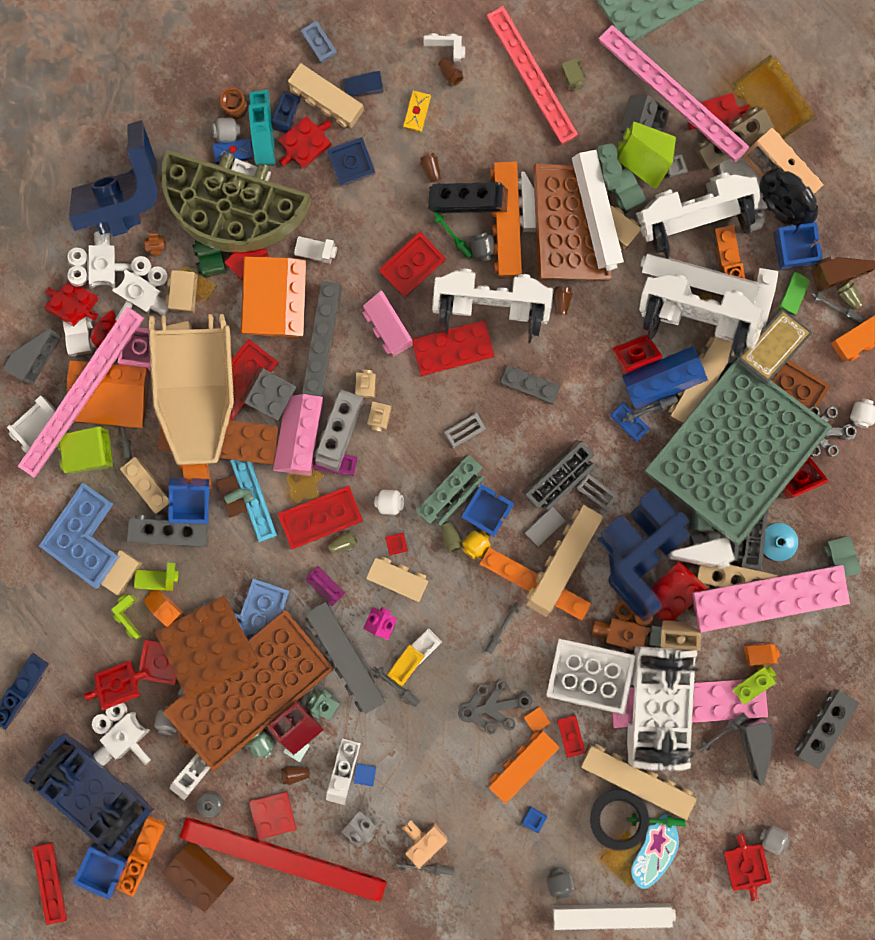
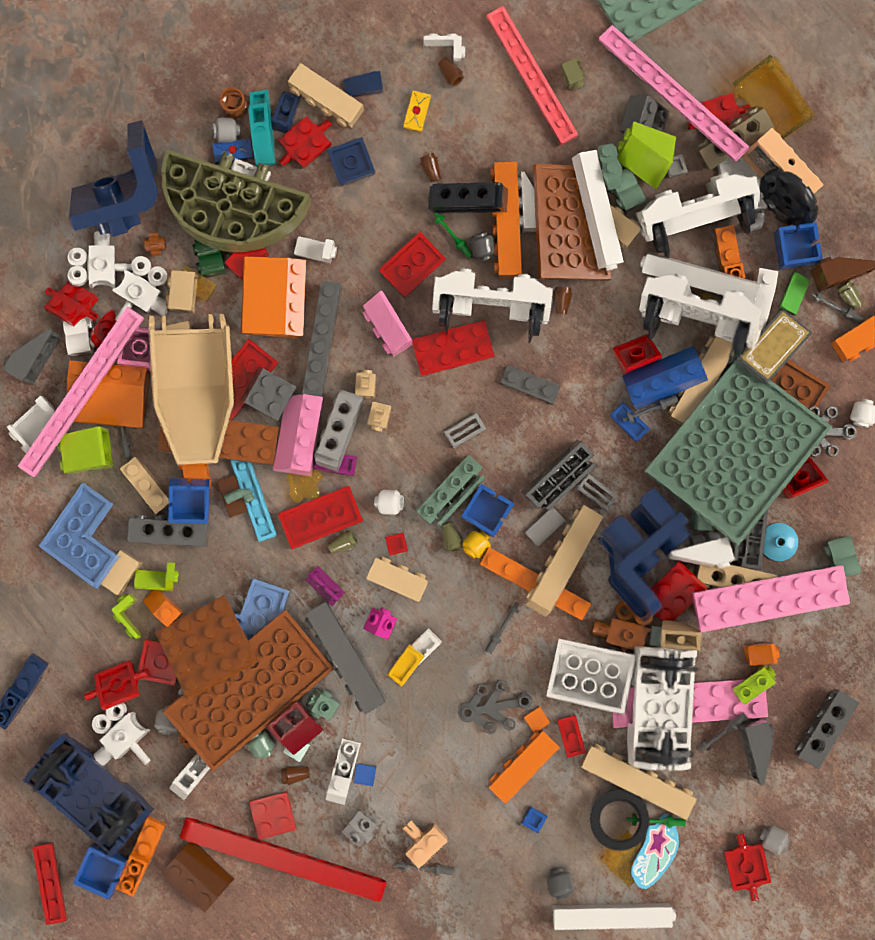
(216, 802): dark grey head -> none
(318, 42): sand blue plate -> none
(405, 694): dark grey piece -> none

